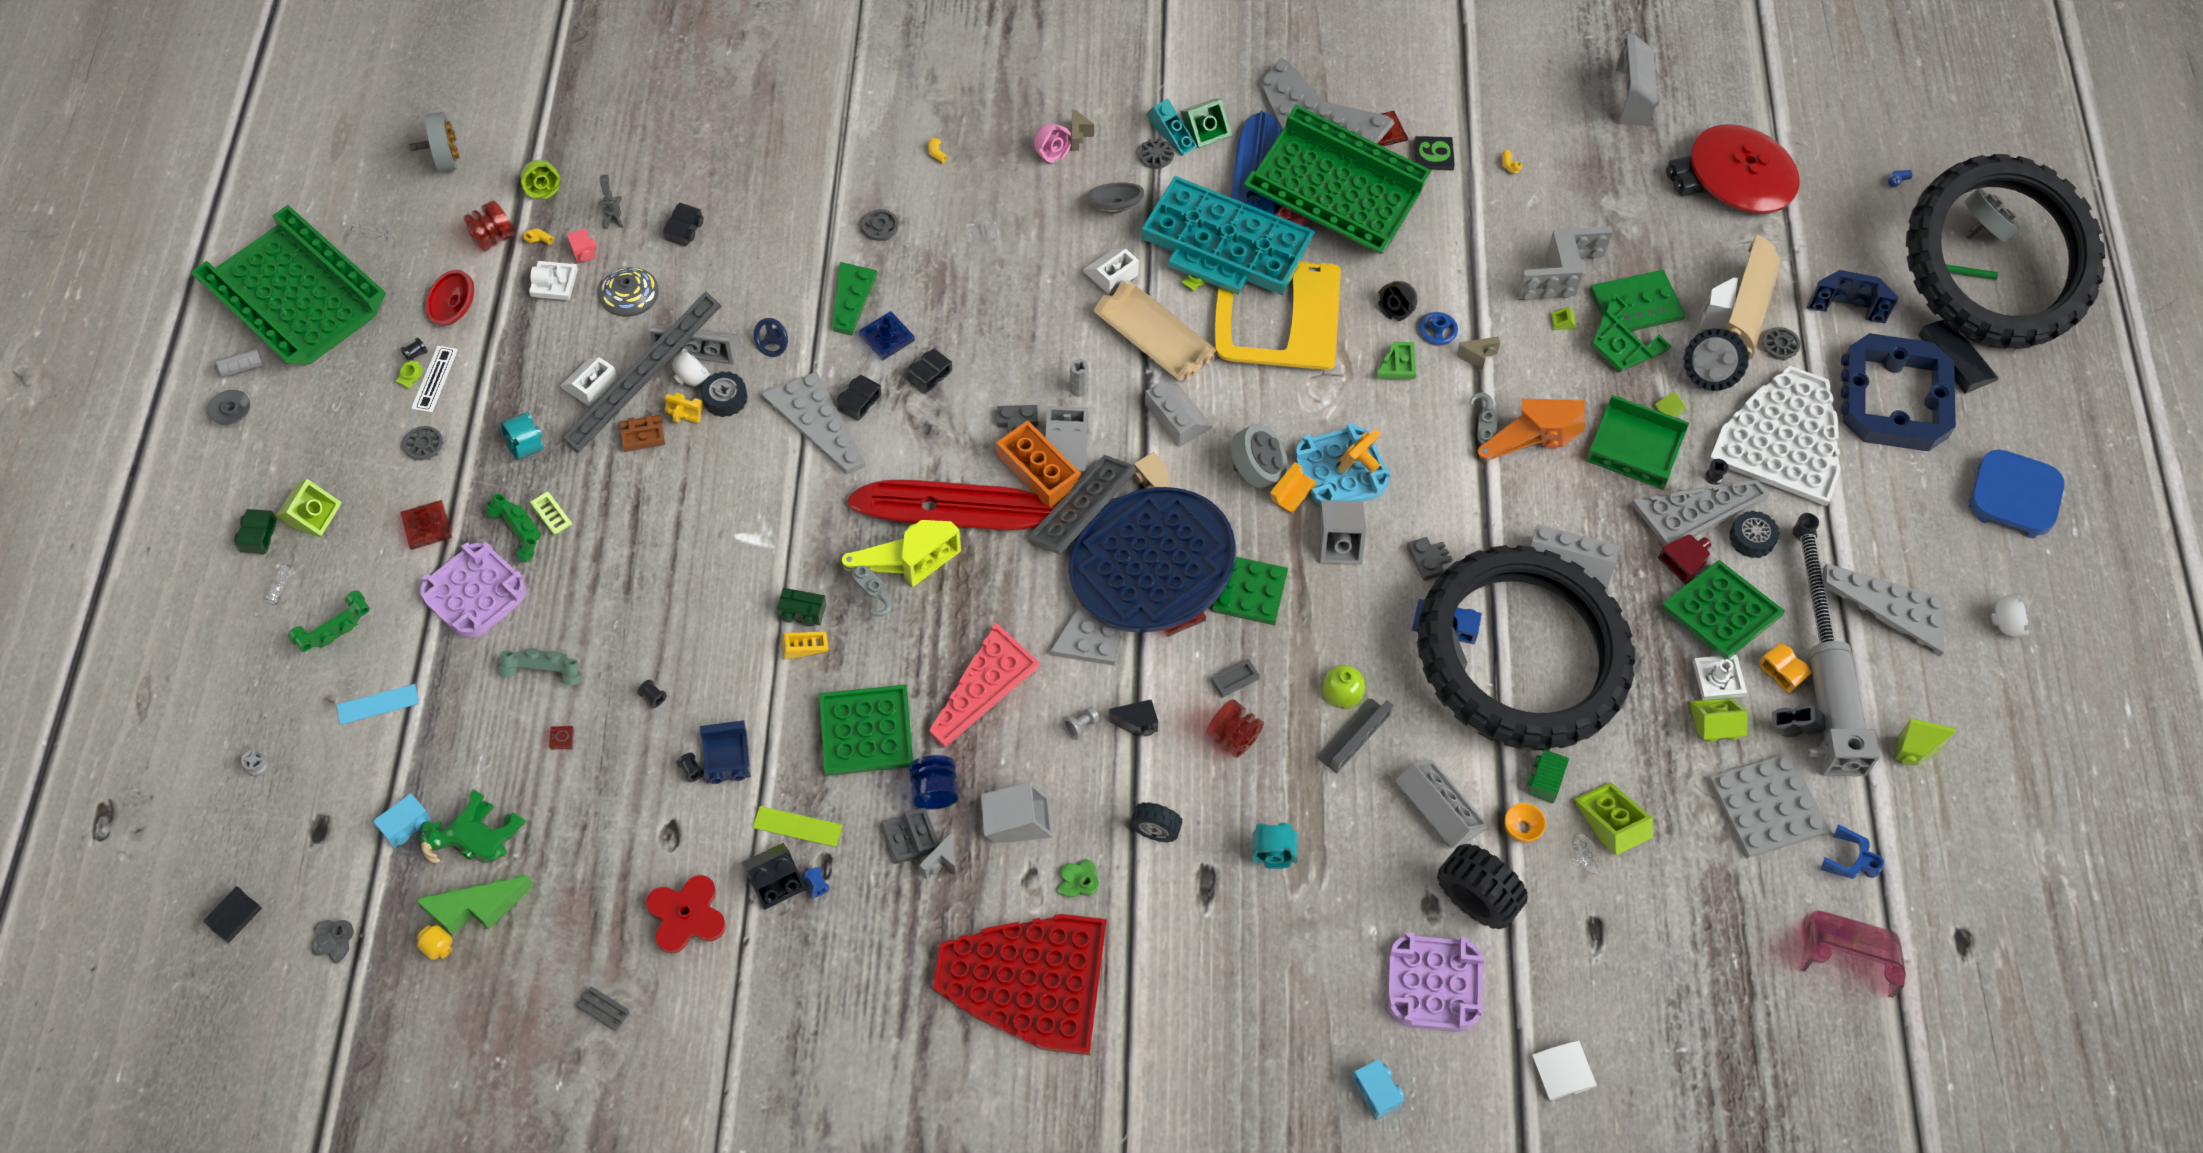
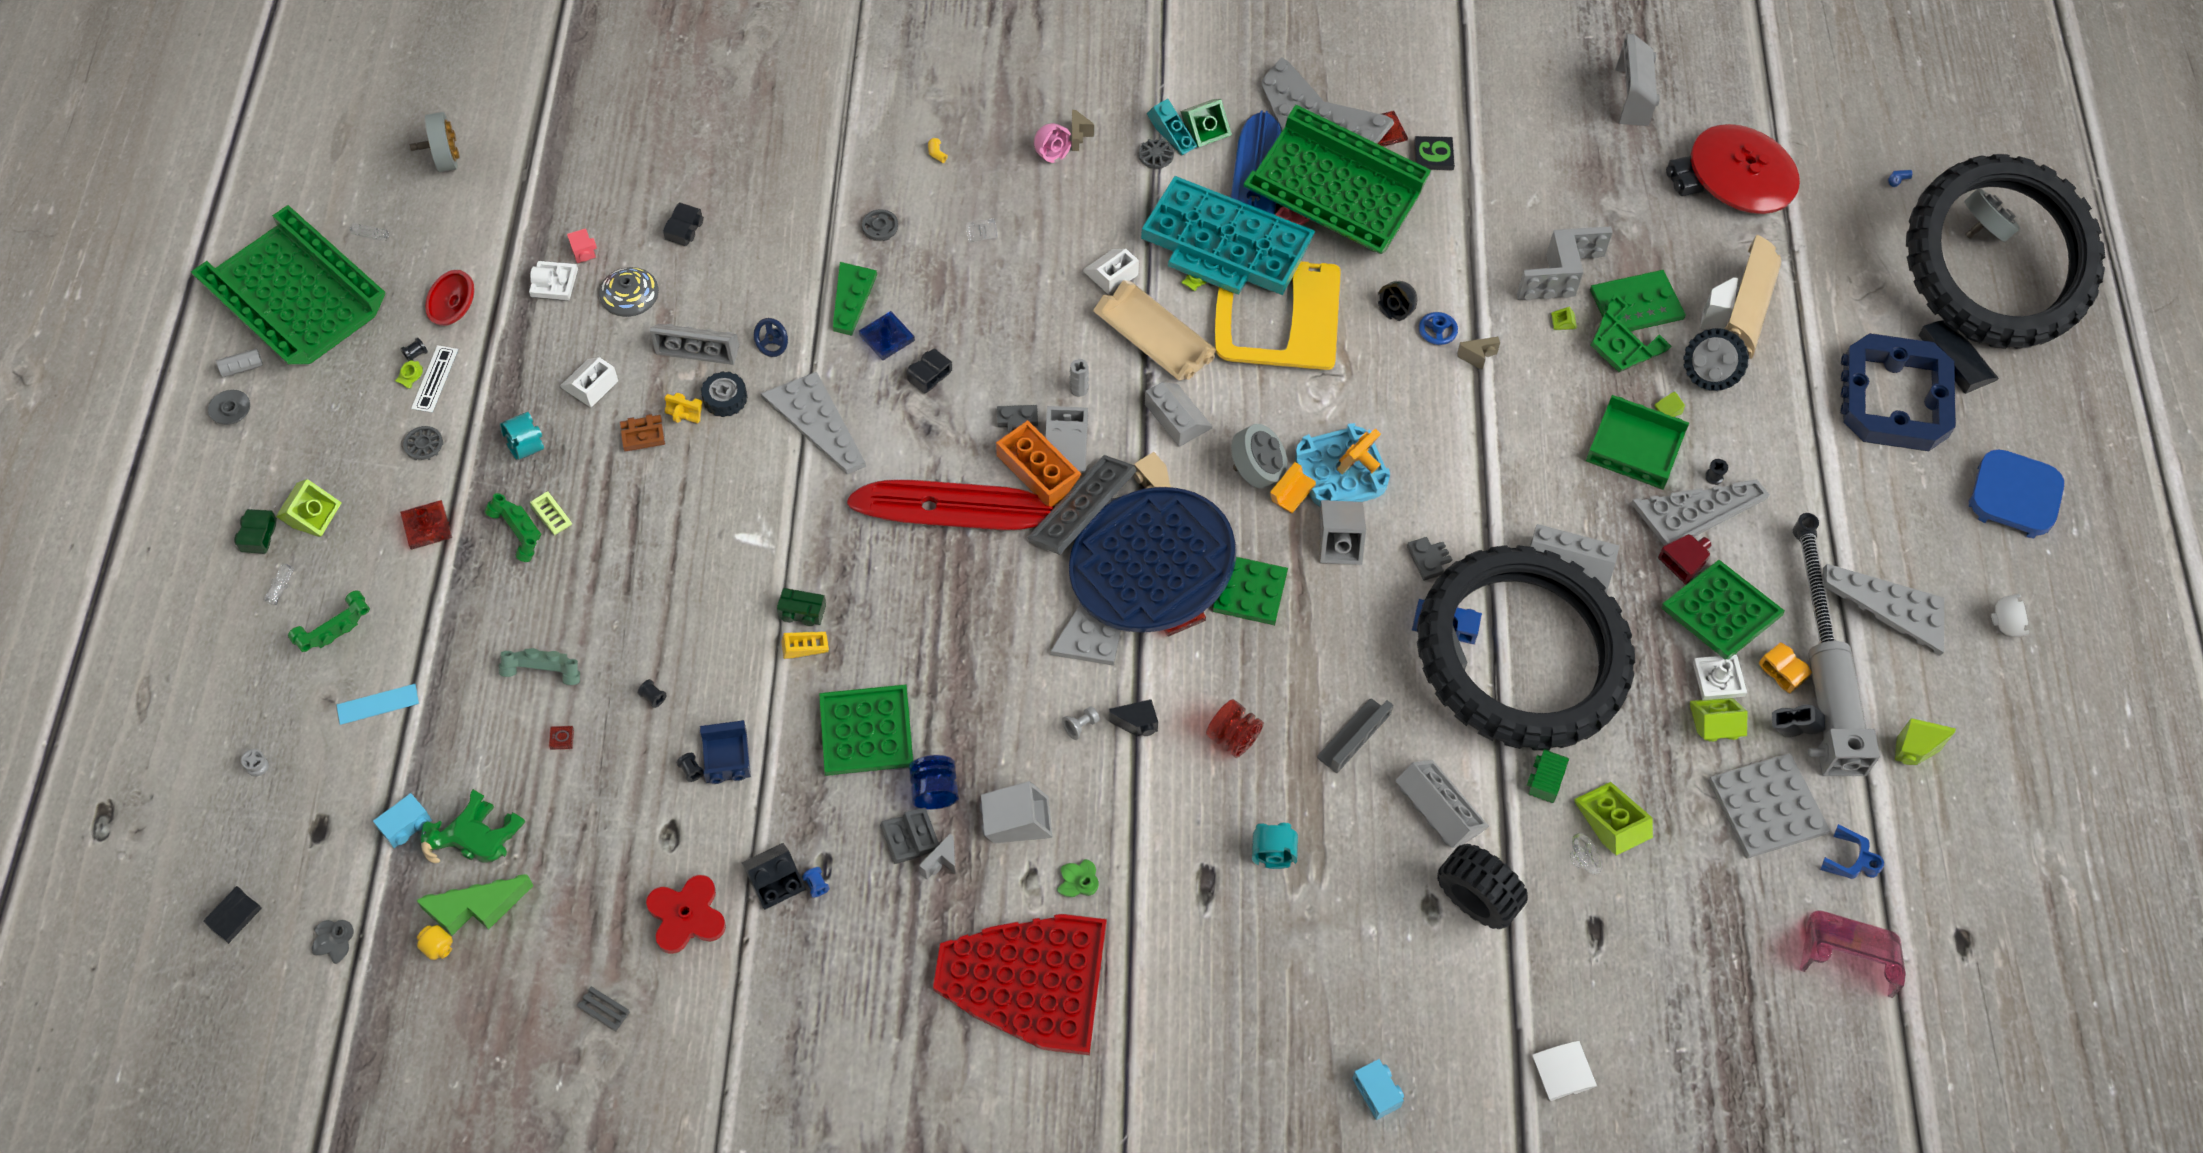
(473, 590): lavender tile -> none
(491, 224): clear red wheel -> none
(537, 235): yellow arm -> none
(540, 179): lime cylinder -> none
(612, 209): dark grey piece -> none
(642, 371): dark grey plate -> none
(689, 369): white cylinder -> none
(797, 826): lime sticker -> none
(859, 397): black brick -> none
(919, 554): neon yellow slope -> none
(987, 680): coral wing -> none
(1115, 196): dark grey dish -> none
(1156, 822): black wheel -> none
(1235, 678): dark grey tile -> none
(1343, 686): lime cylinder -> none
(1399, 362): bright green wing -> none
(1435, 983): lavender tile -> none
(1508, 164): yellow arm -> none
(1526, 814): light orange piece -> none
(1542, 421): orange slope -> none
(1754, 534): black wheel -> none
(1781, 343): dark grey wheel -> none
(1786, 436): white wing -> none
(1855, 290): dark blue slope -> none
(1972, 272): green bar -> none

